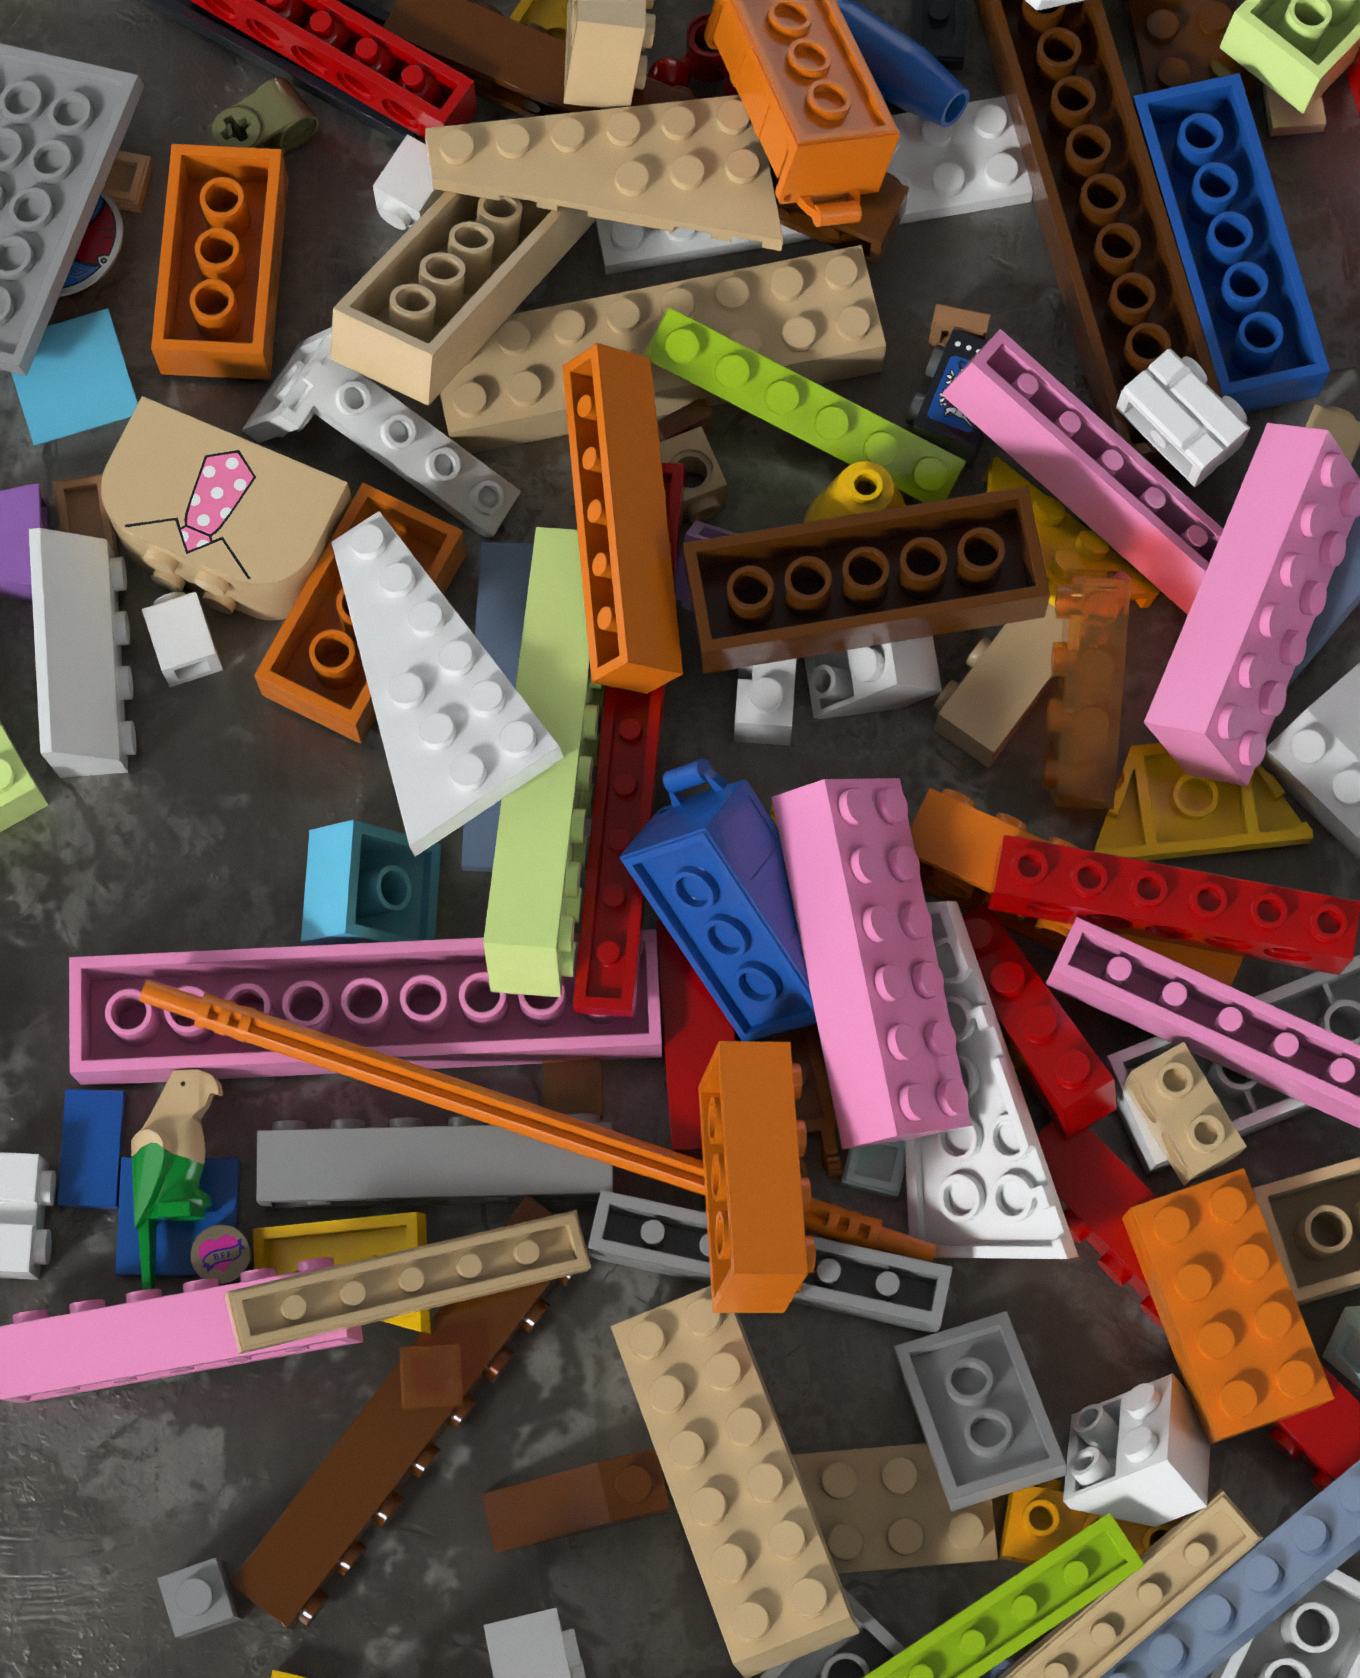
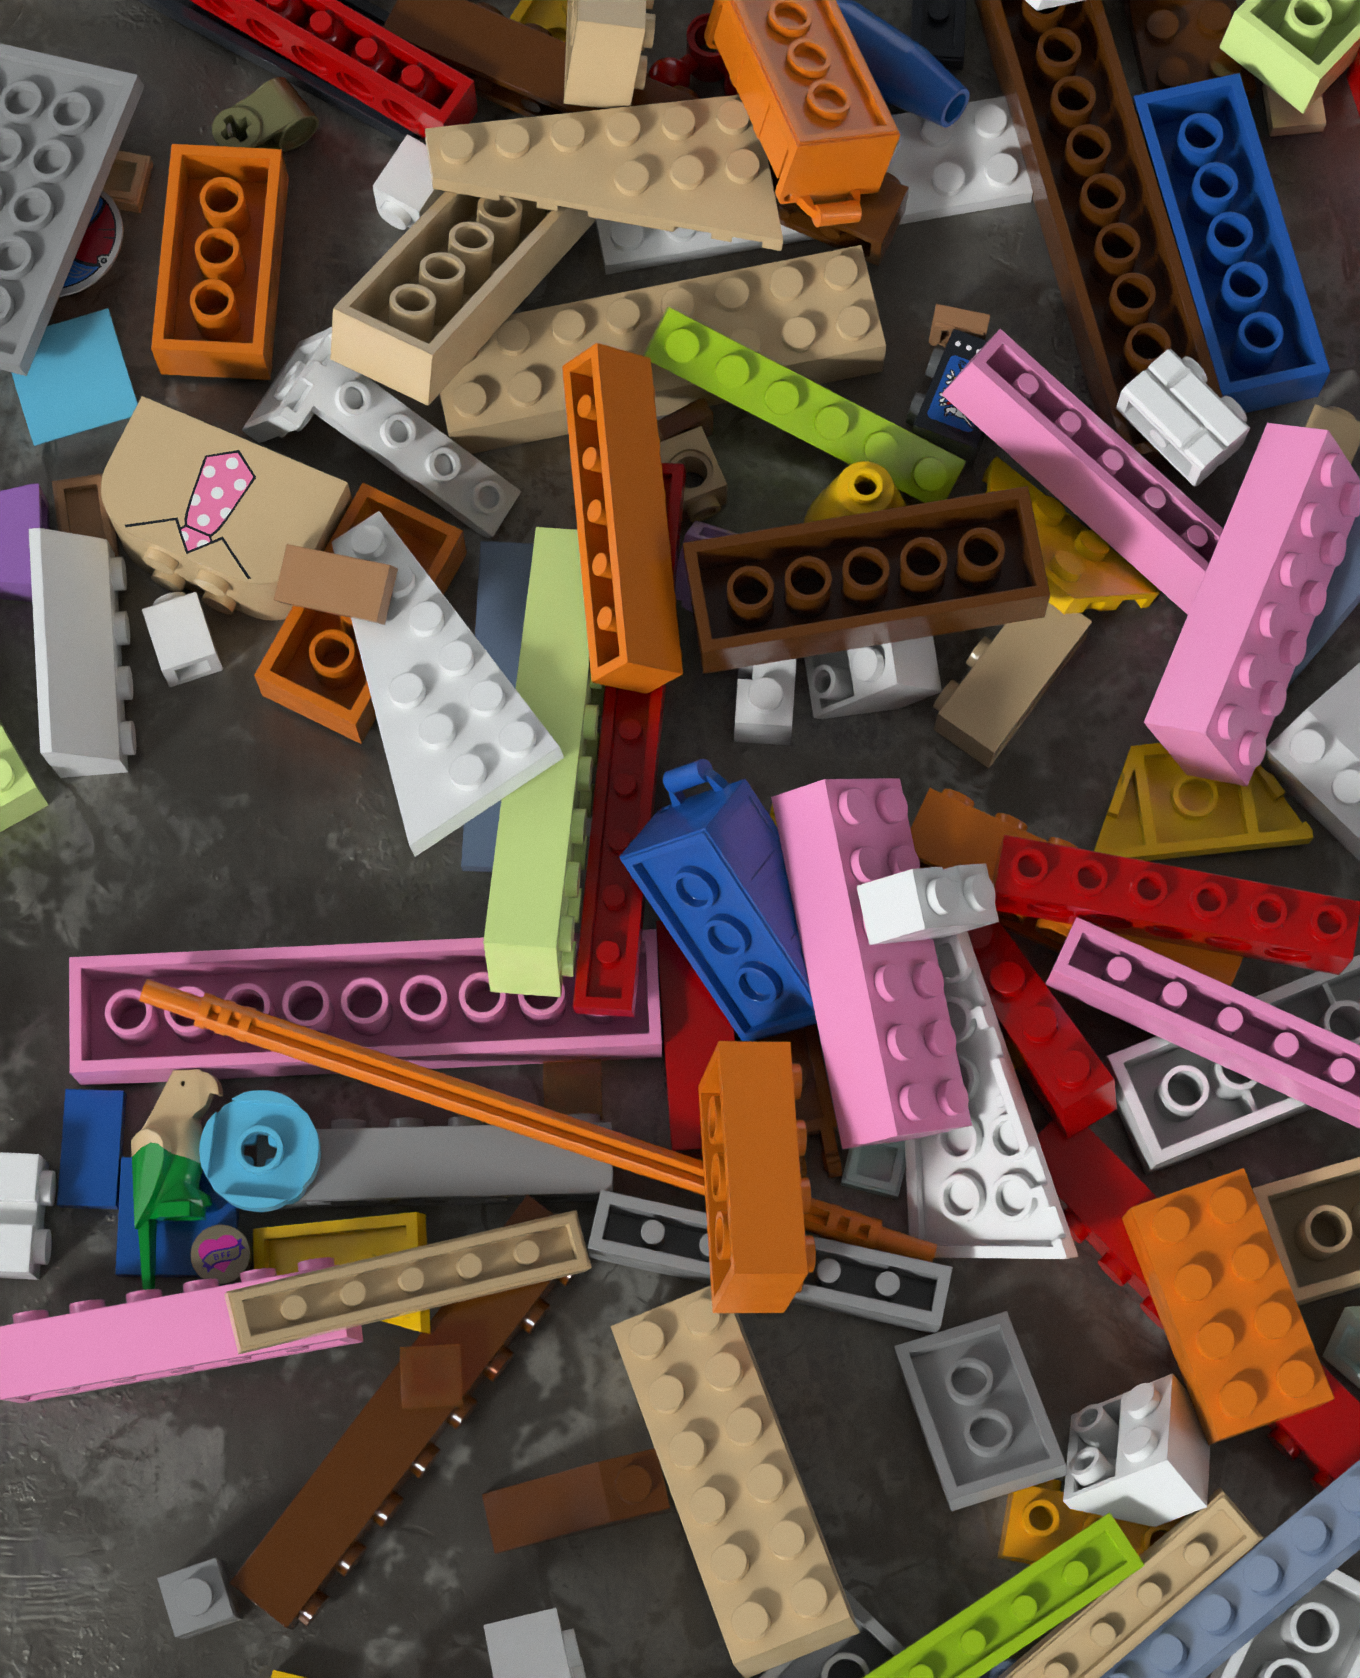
(239, 1125): none -> medium azure plate
(335, 584): none -> medium nougat tile
(368, 886): medium azure slope -> none
(891, 1512): tan plate -> none
(927, 903): none -> white brick
(1089, 688): clear orange brick -> none
(1184, 1114): tan brick -> none

